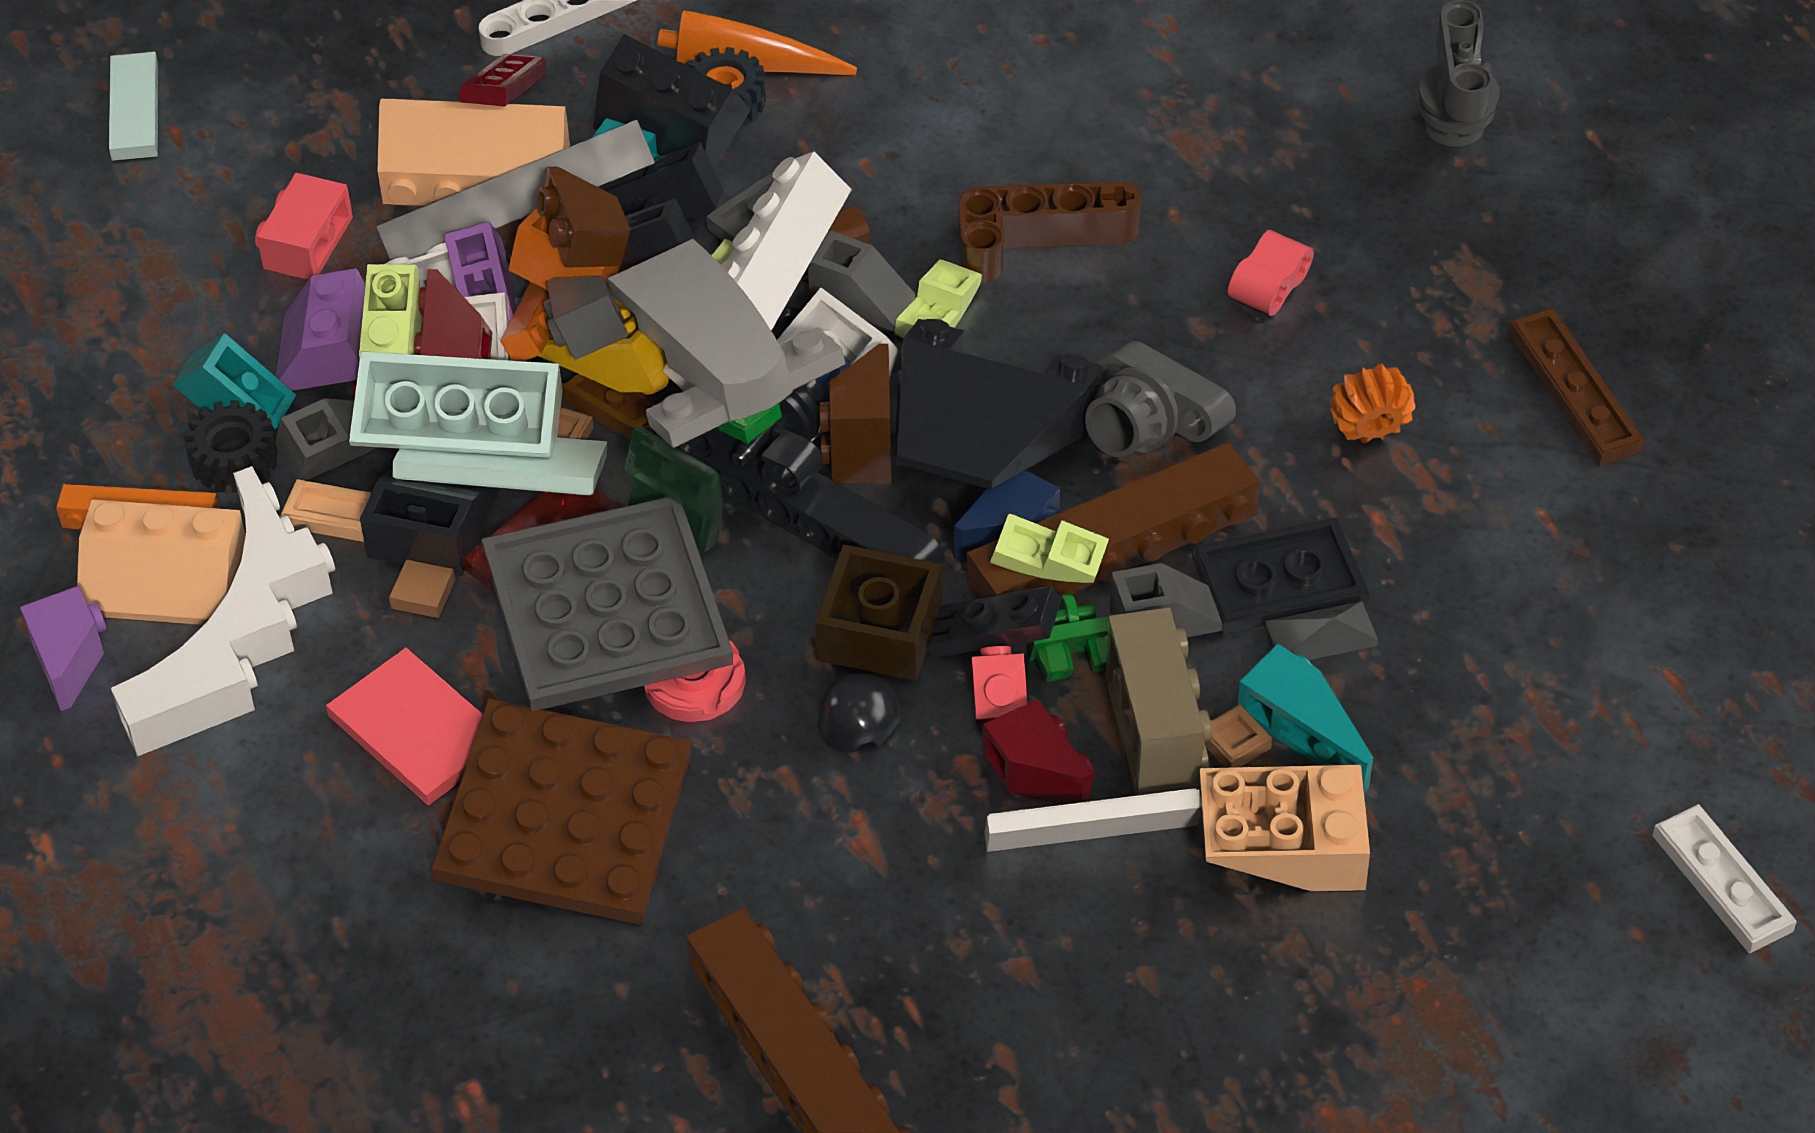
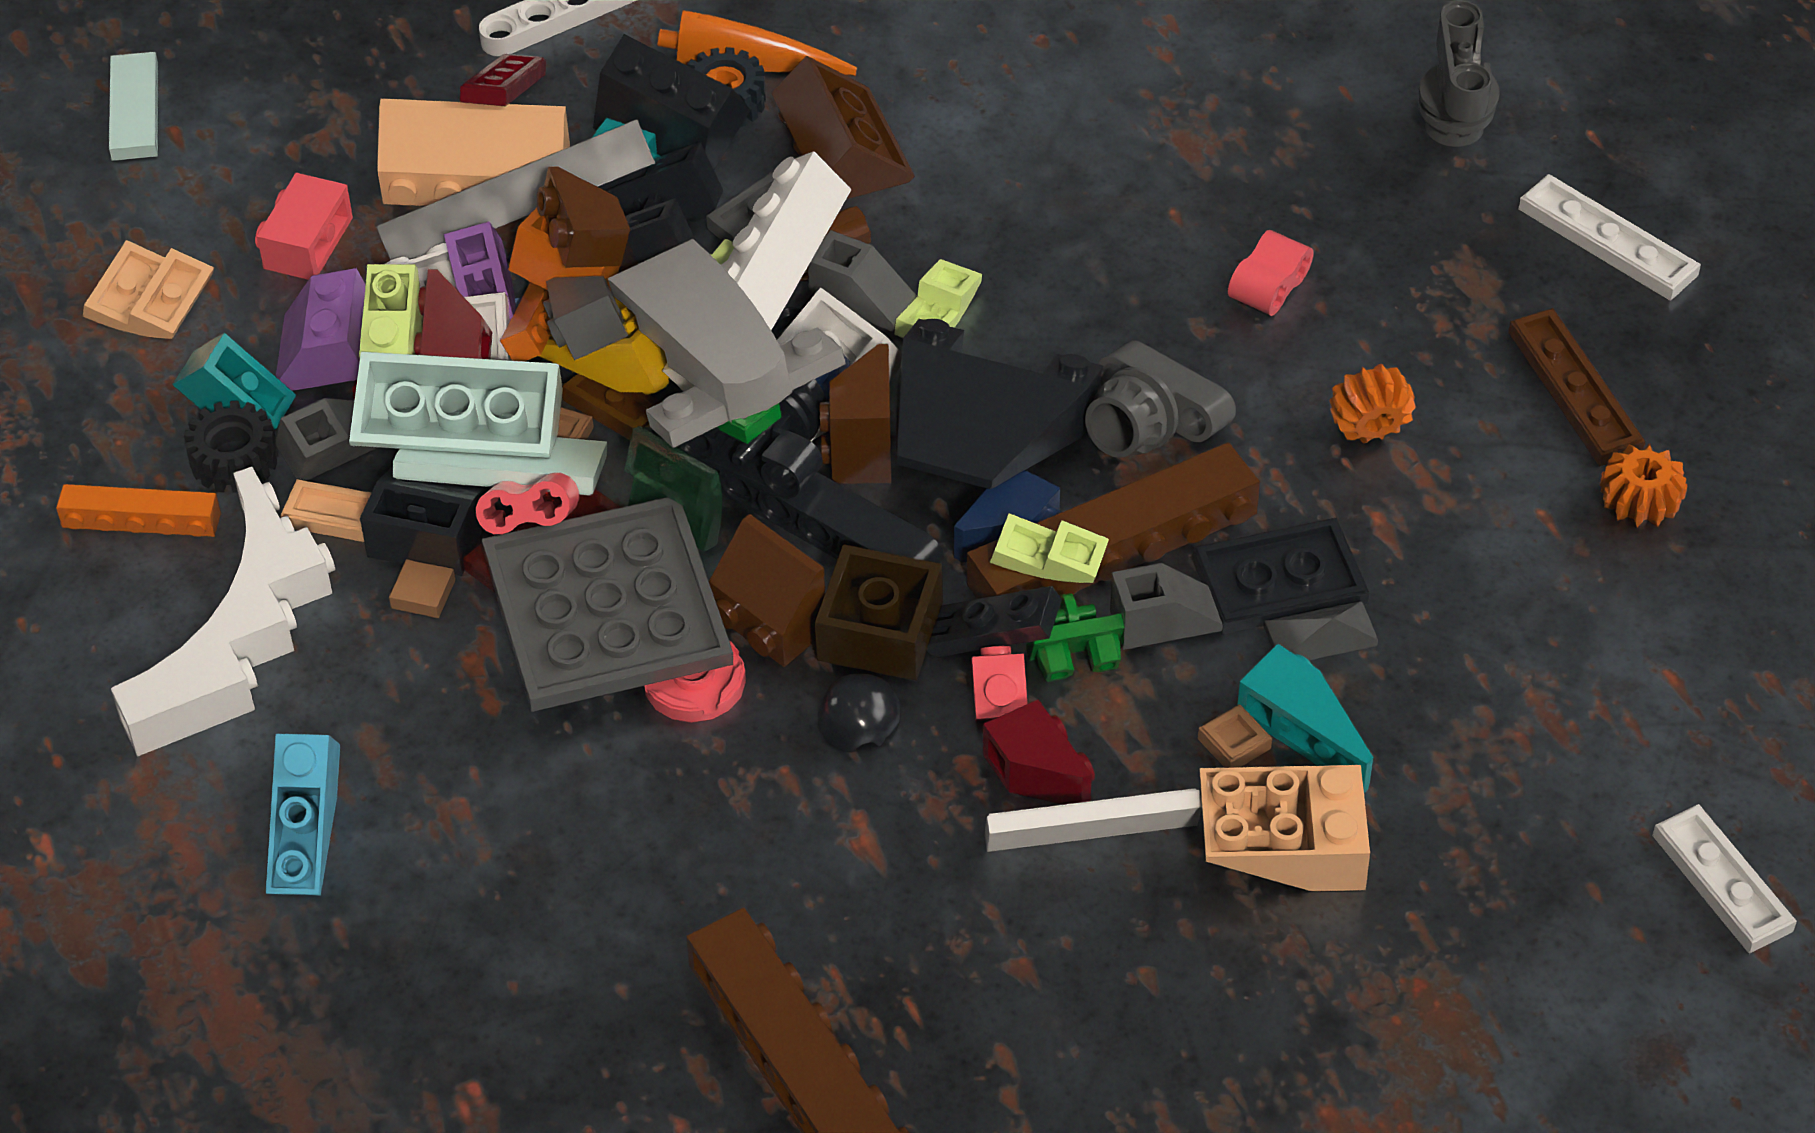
(65, 641): medium lavender slope -> none
(147, 291): none -> light nougat slope
(158, 560): light nougat slope -> none
(301, 812): none -> medium azure slope
(410, 724): coral tile -> none
(527, 503): none -> coral axle
(563, 812): reddish brown plate -> none
(768, 591): none -> reddish brown slope
(842, 127): none -> reddish brown slope
(1043, 217): reddish brown beam -> none
(1156, 702): dark tan brick -> none
(1609, 237): none -> white tile
(1643, 485): none -> orange gear

